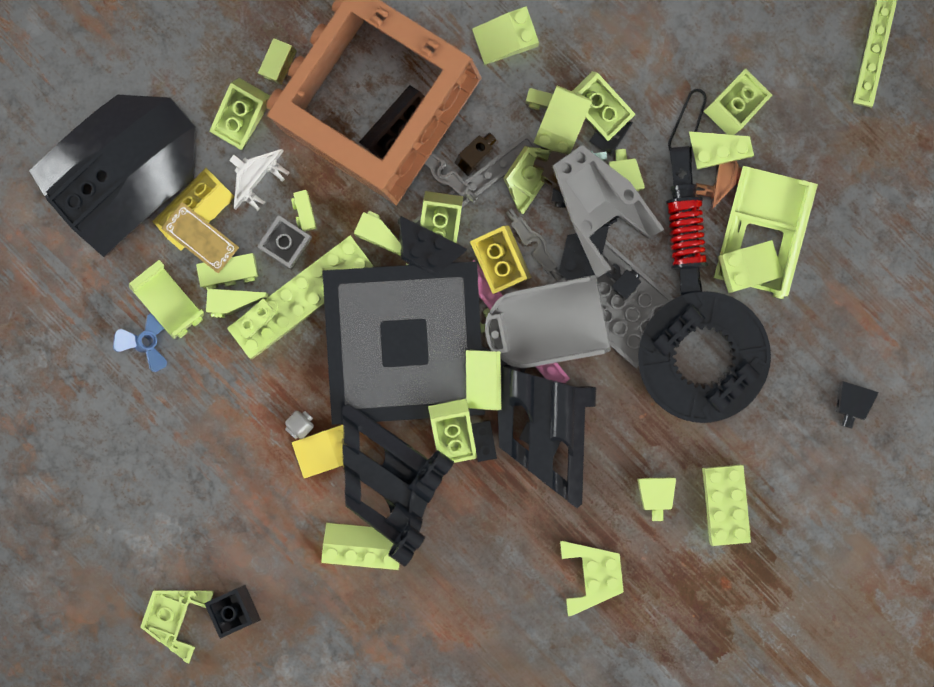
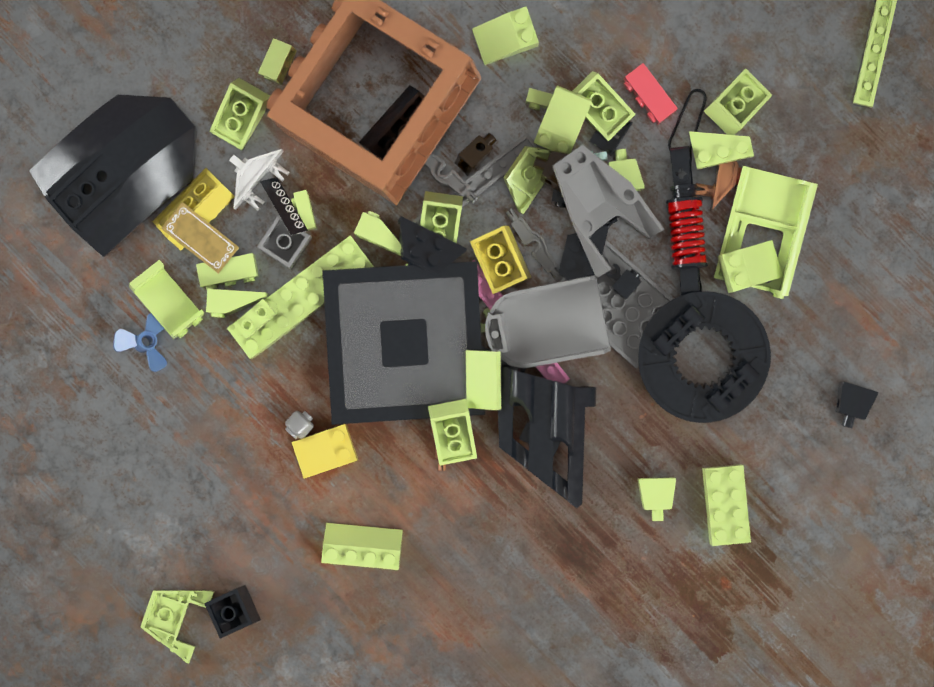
(283, 206): none -> black sticker
(404, 480): black panel -> none
(484, 441): black piece -> none
(601, 575): yellowish green wing -> none
(649, 94): none -> coral brick

